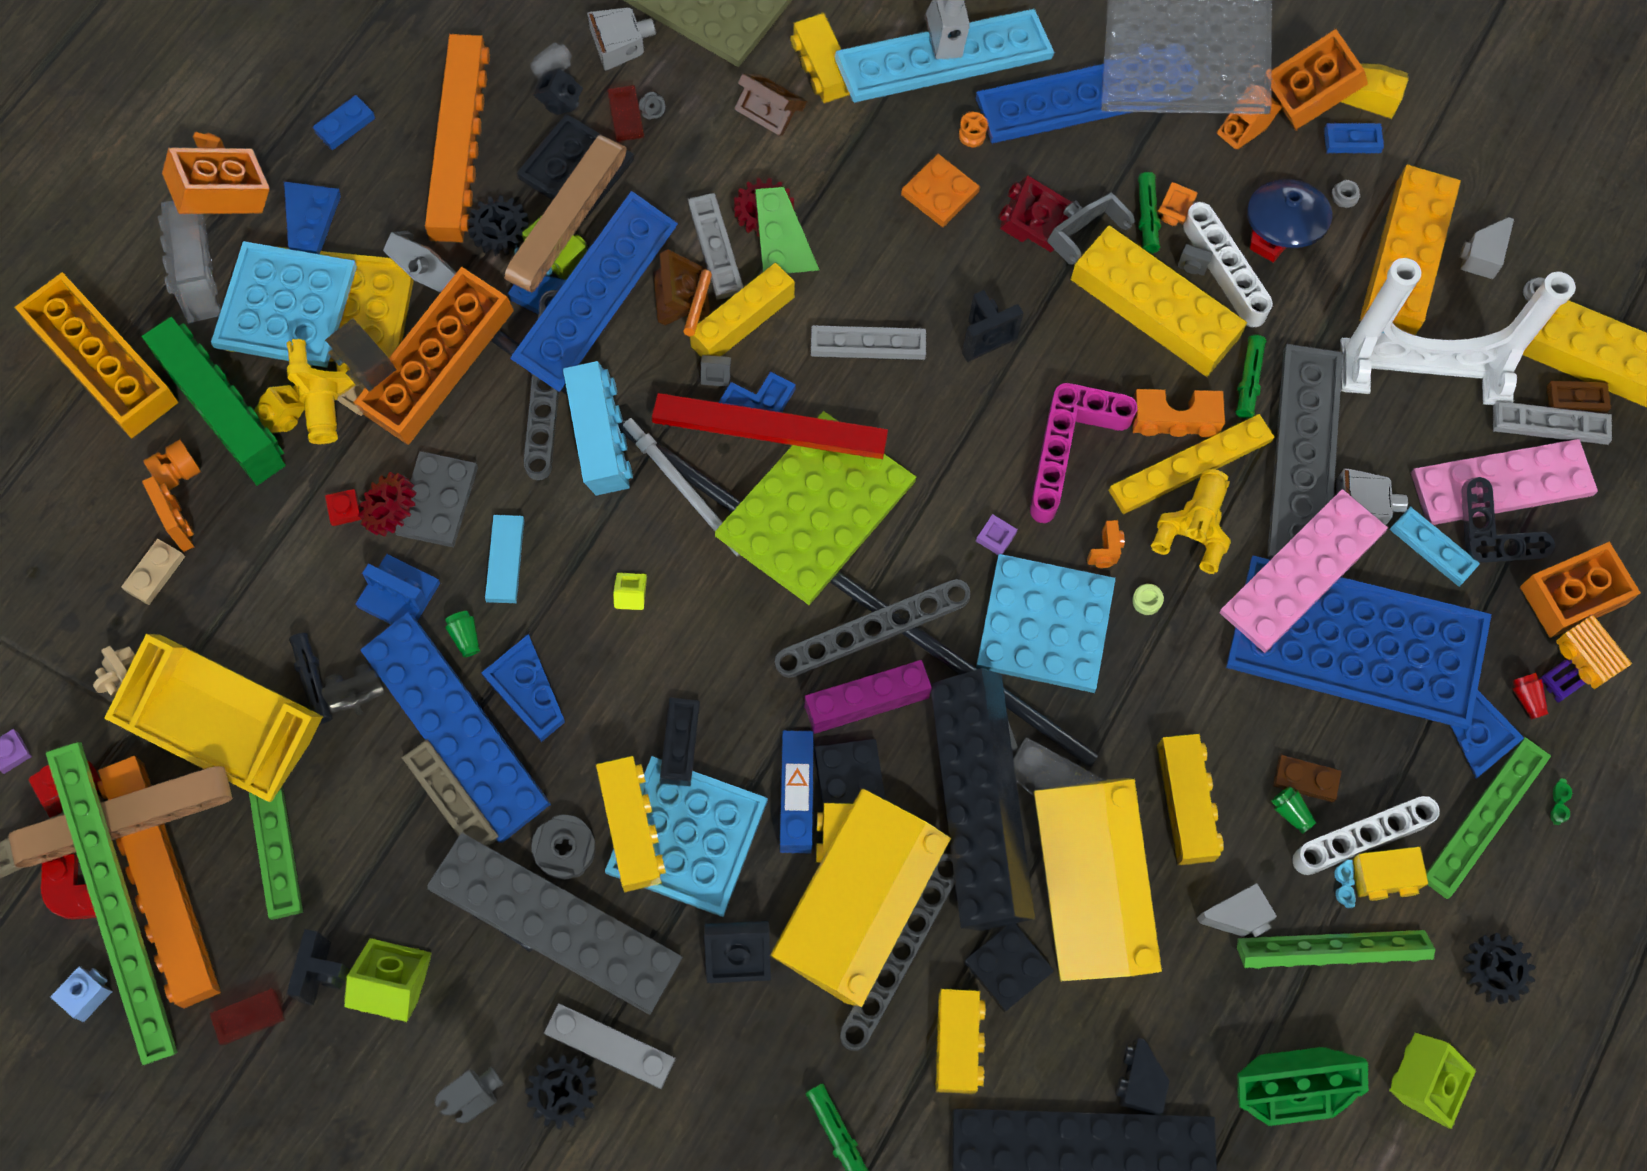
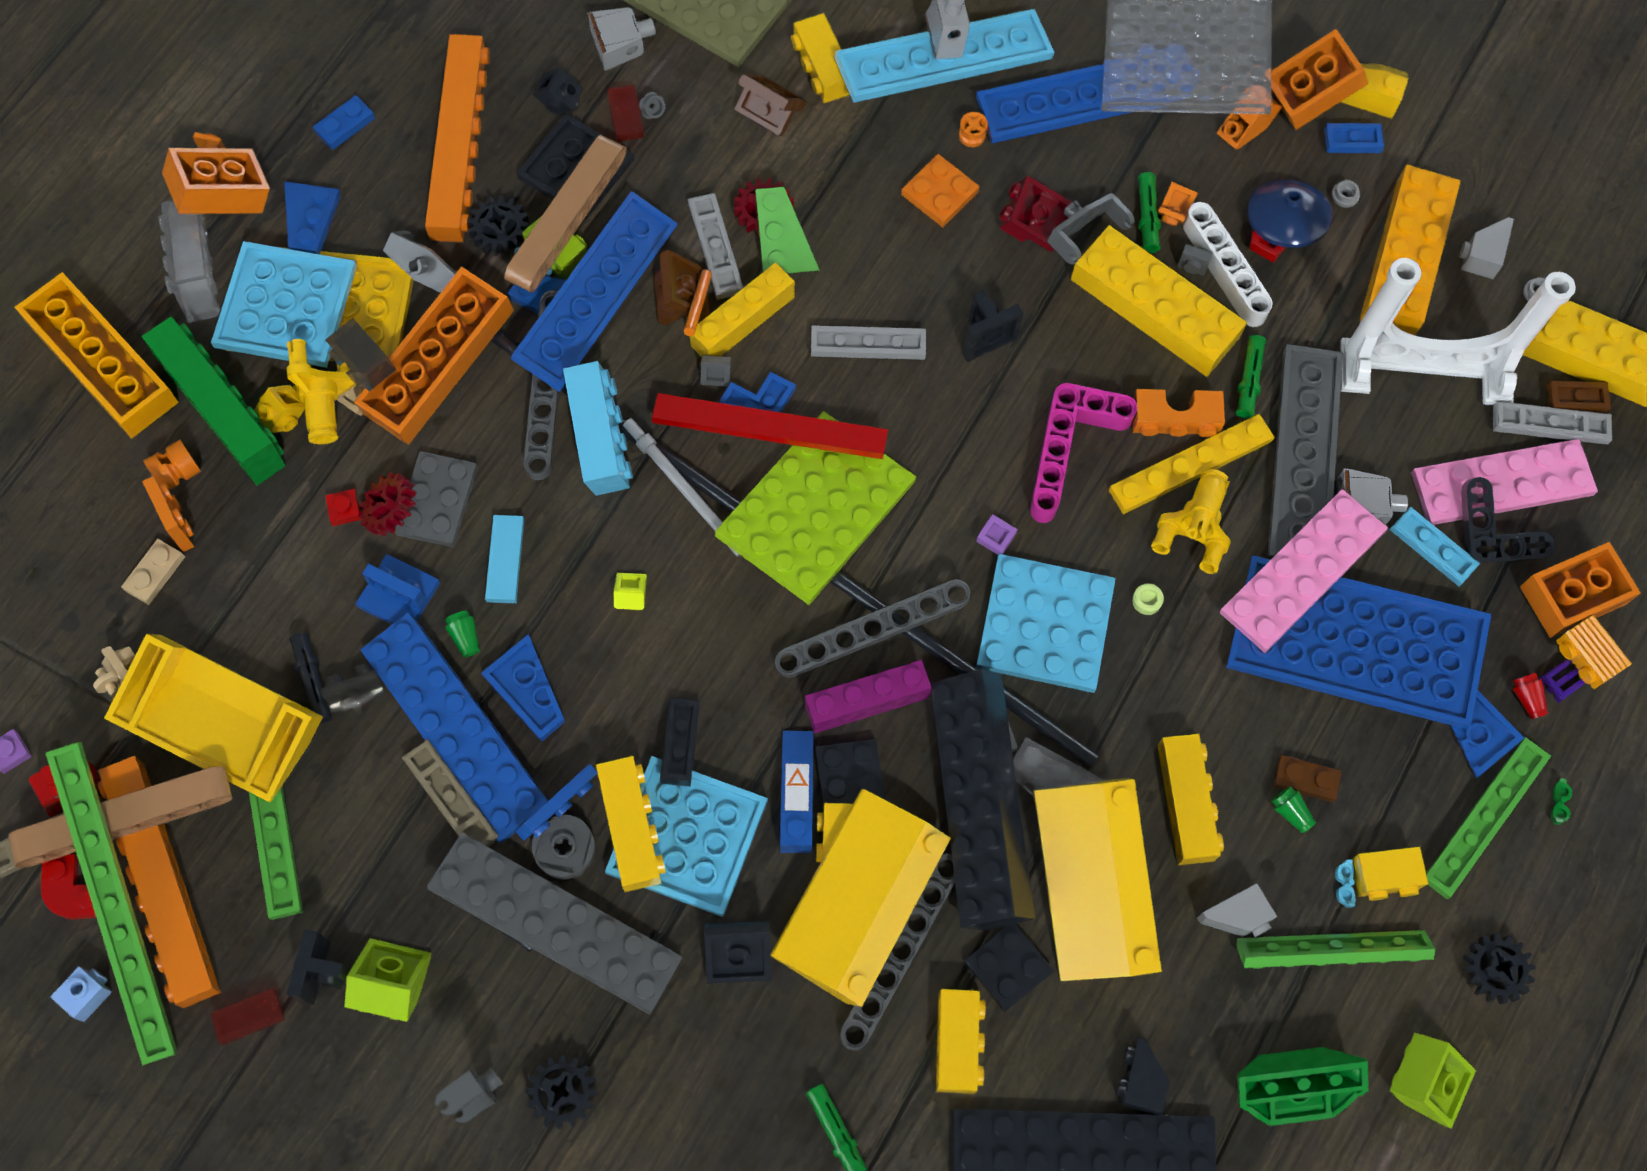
(551, 58): clear brick -> none
(558, 803): none -> blue plate
(609, 1046): light grey plate -> none
(1113, 541): orange bracket -> none
(1376, 826): white beam -> none

